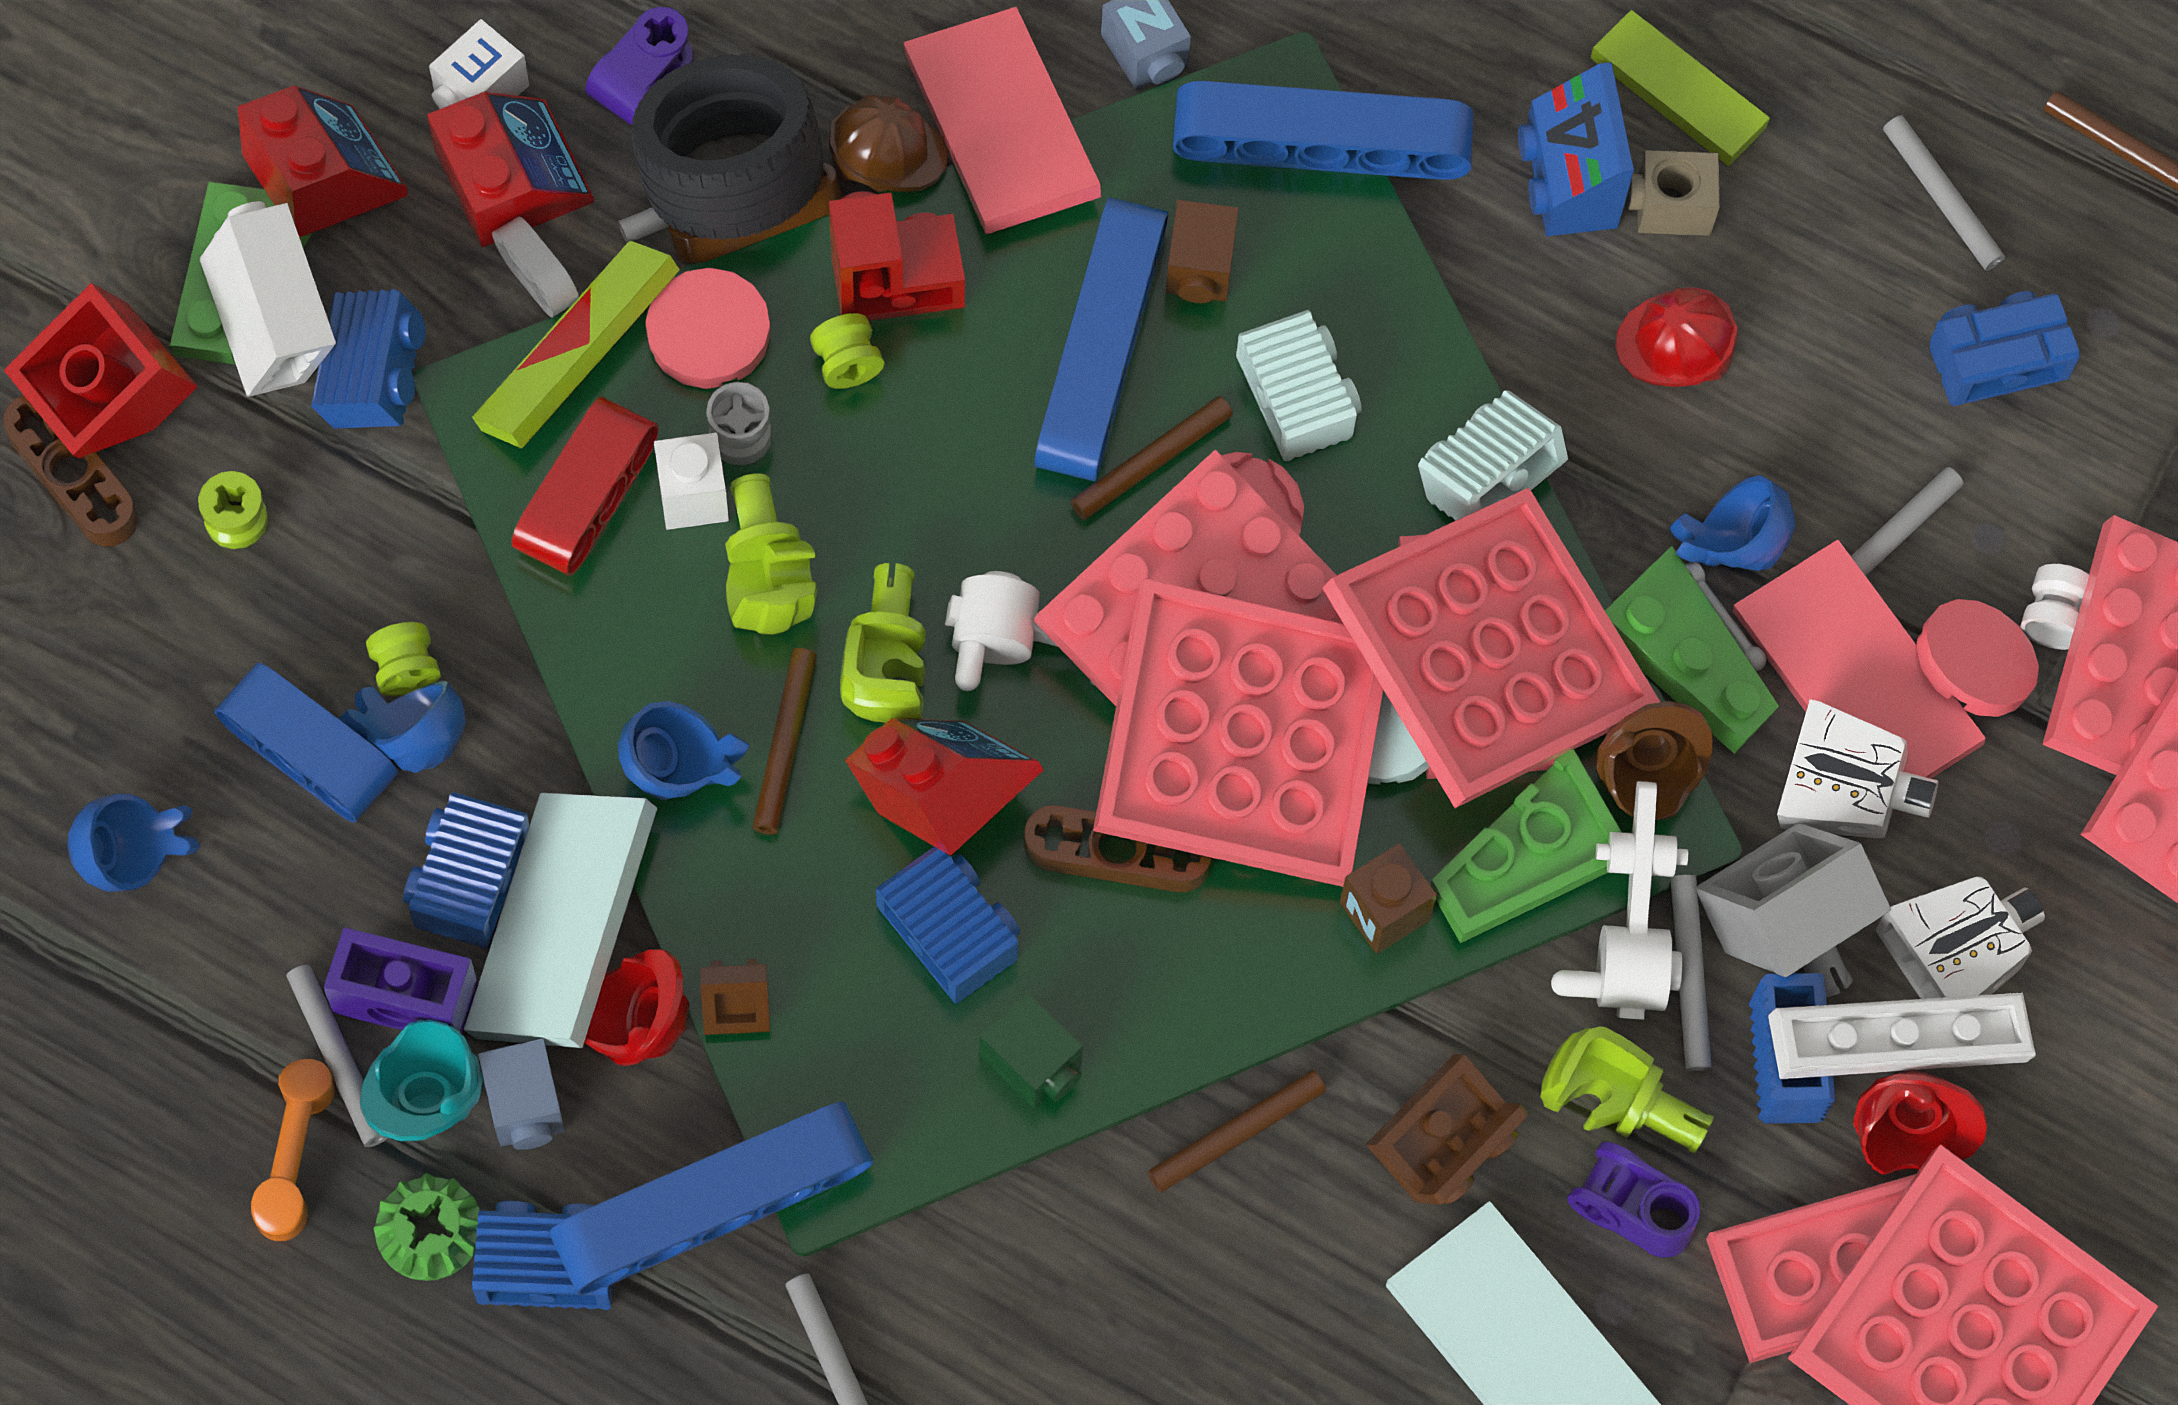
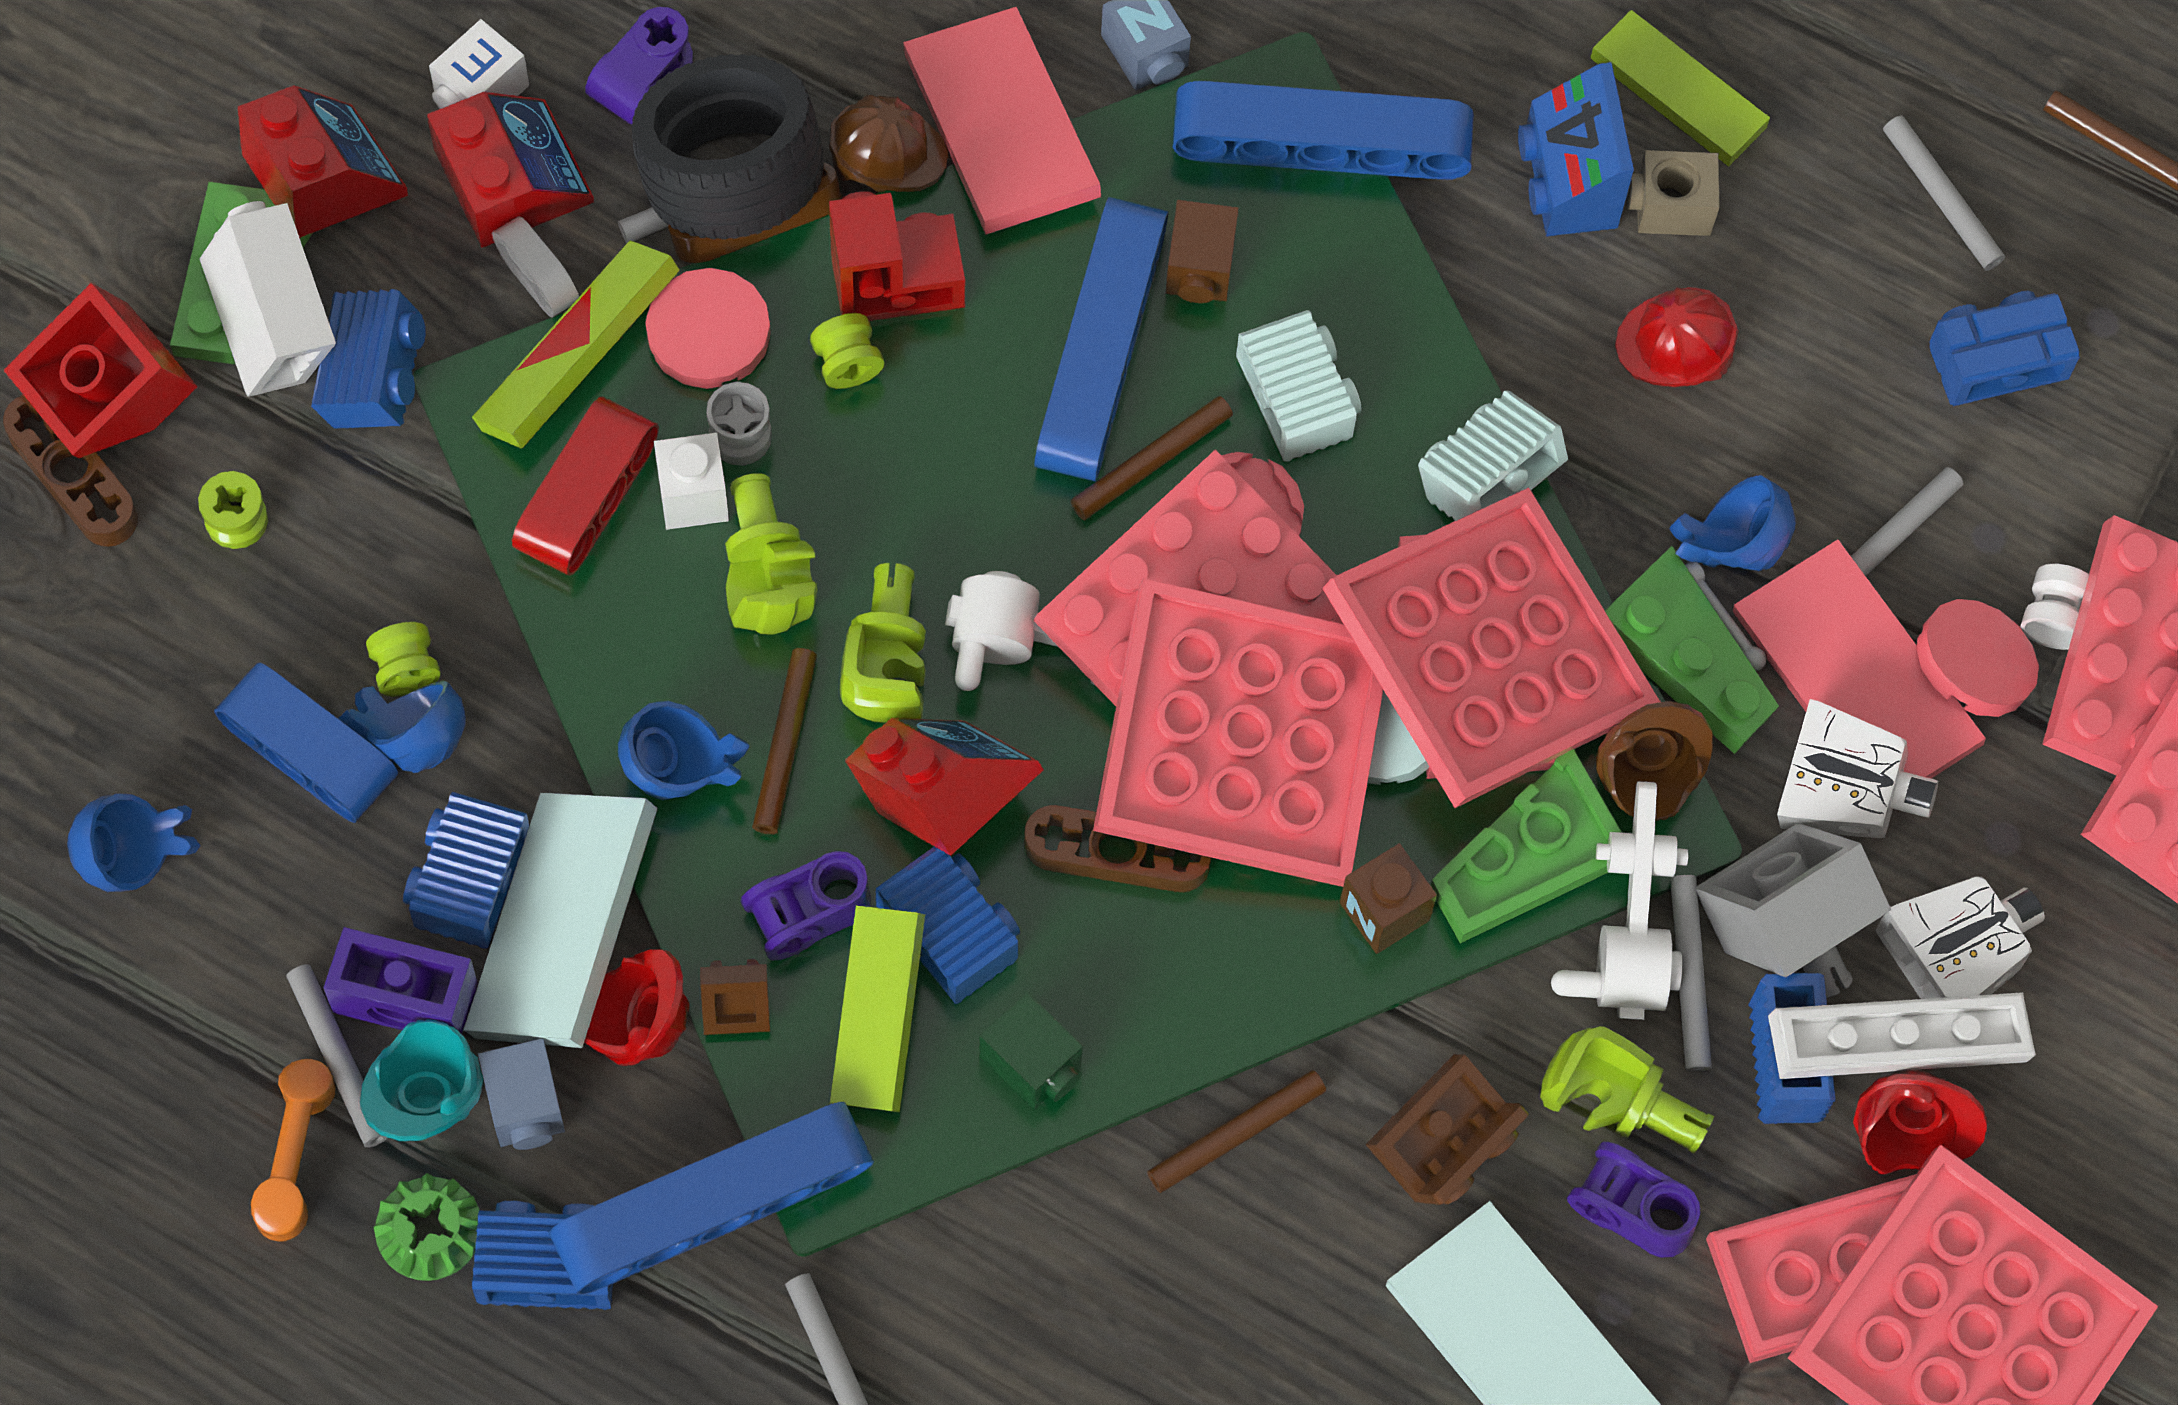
(804, 906): none -> dark purple piece
(877, 1008): none -> lime tile

